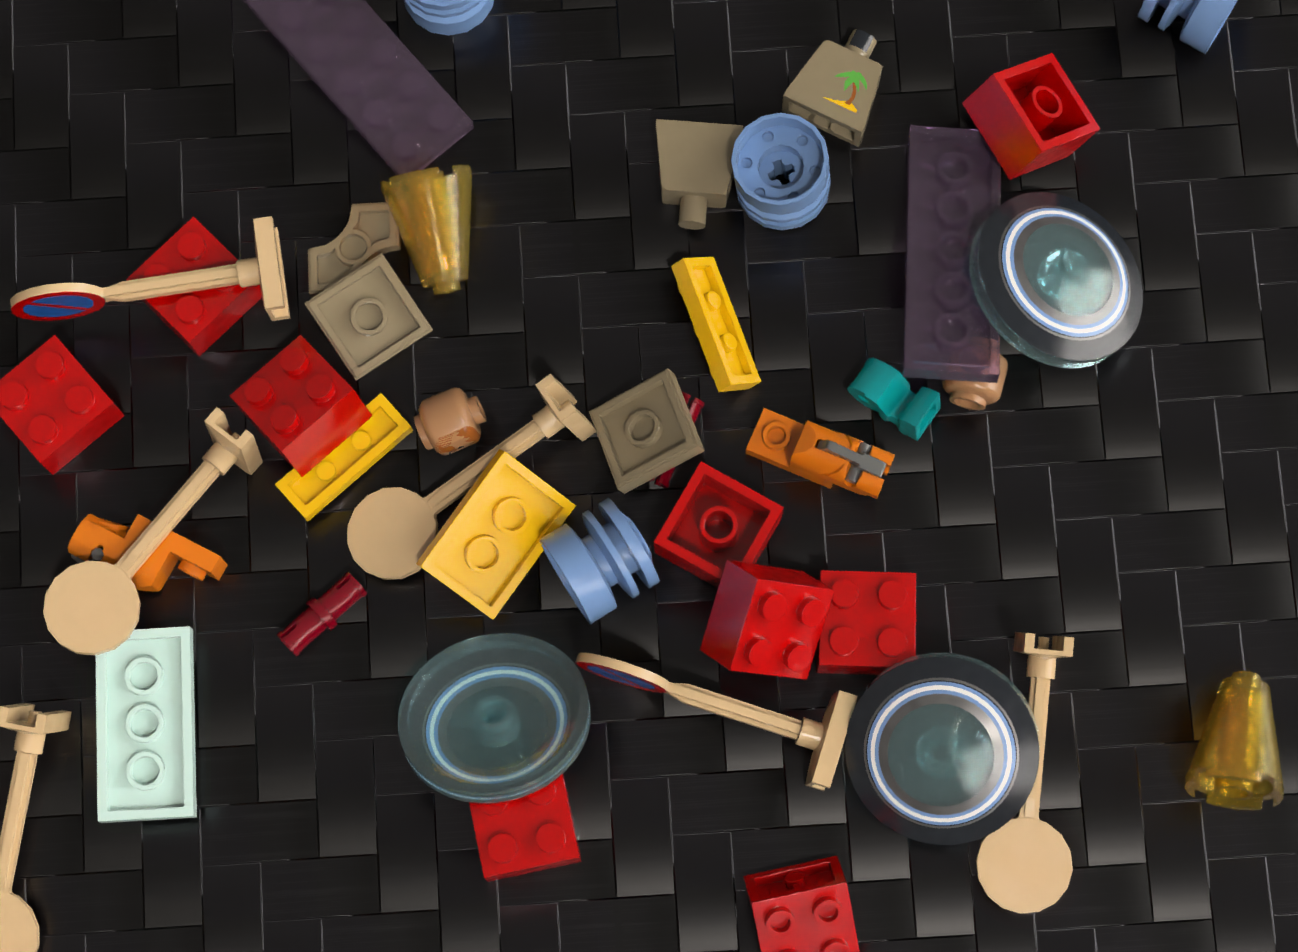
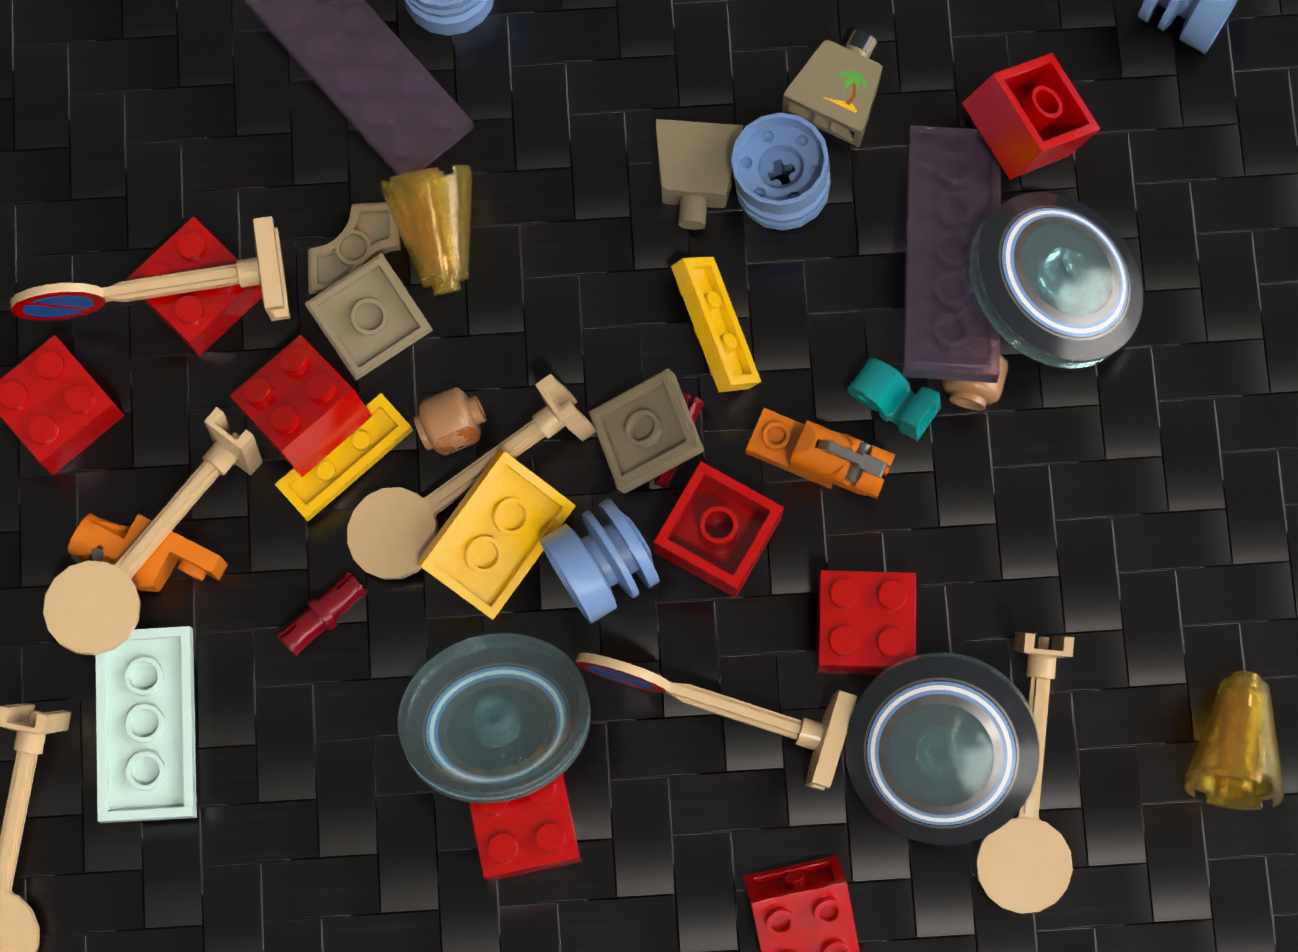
(766, 620): red brick -> none

